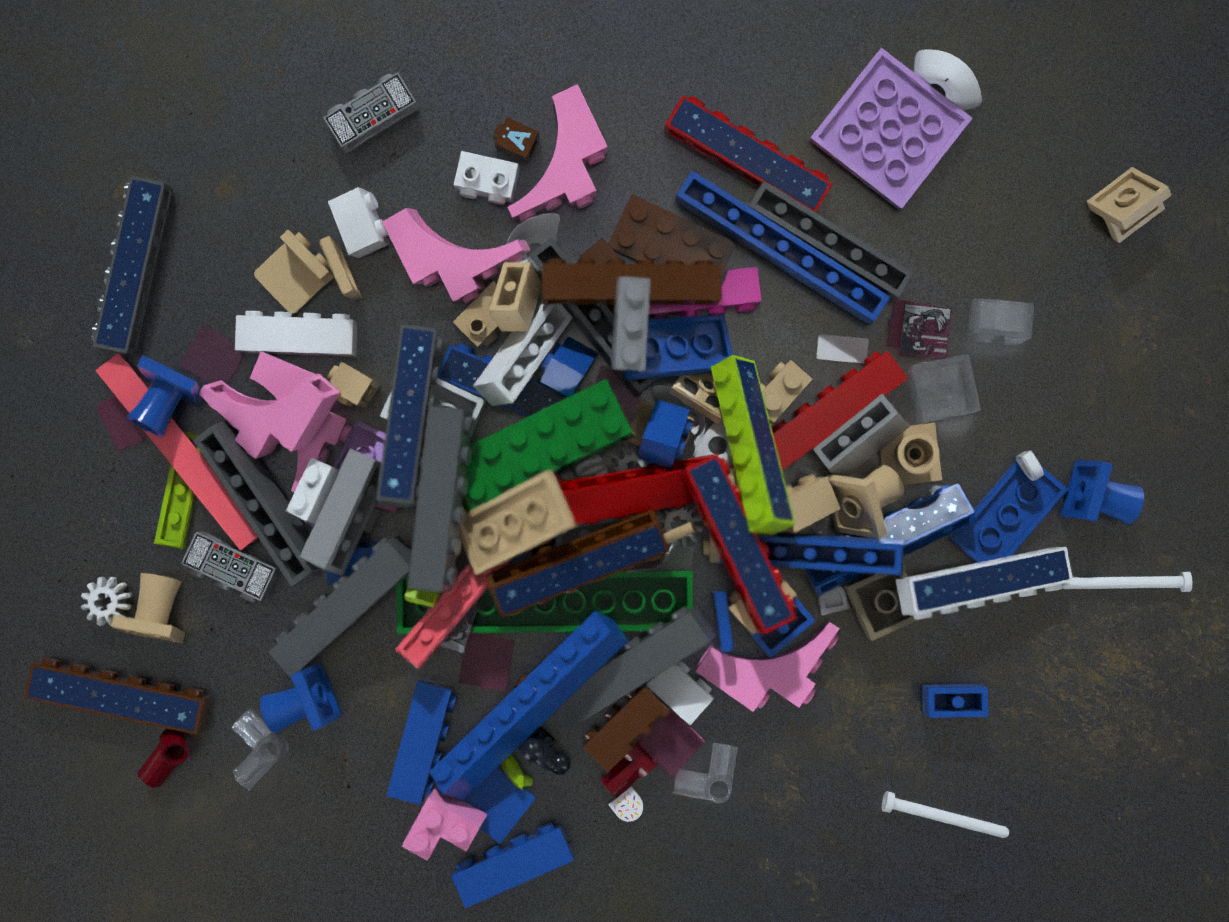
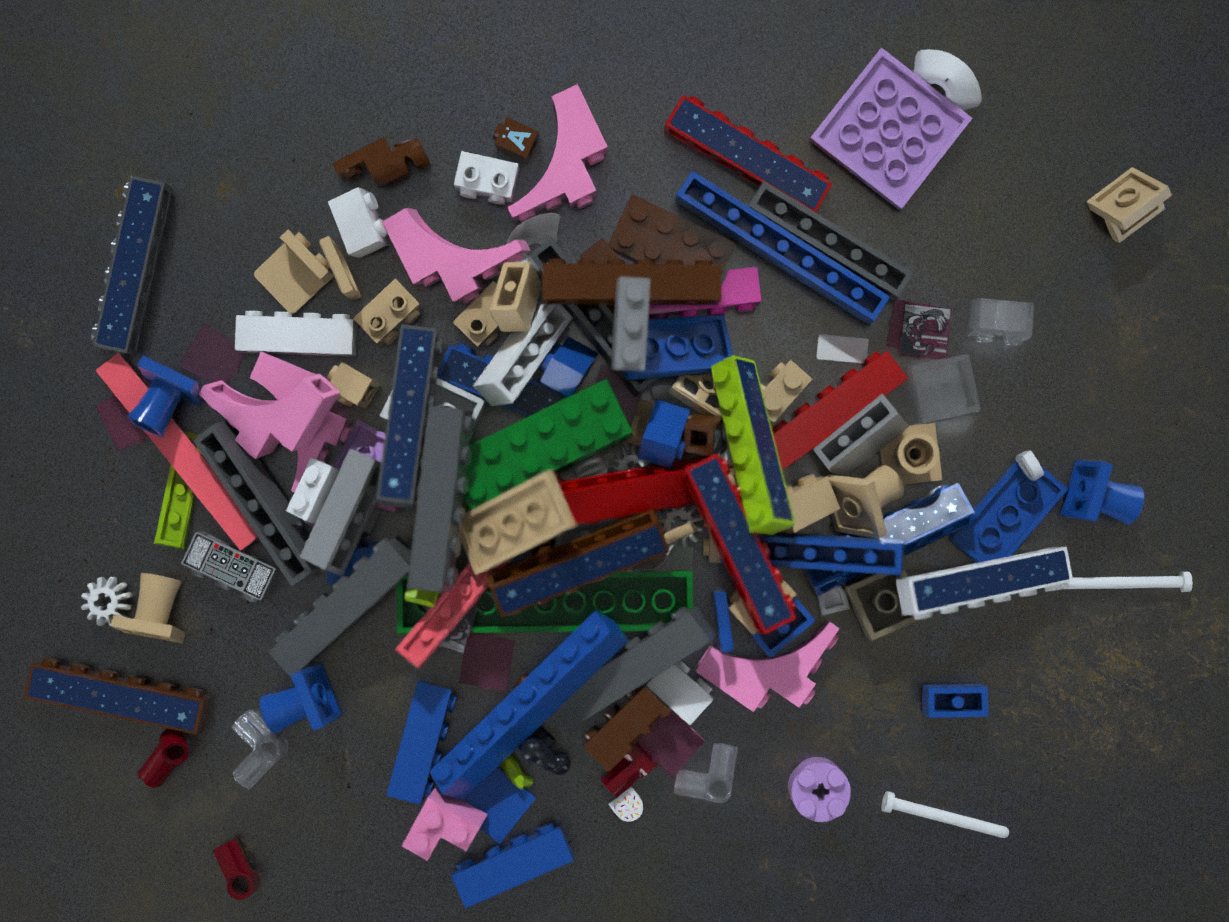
(235, 865): none -> dark red piece
(370, 111): brick -> none
(382, 162): none -> reddish brown plate
(387, 312): none -> tan brick
(703, 434): none -> reddish brown brick
(831, 801): none -> lavender brick

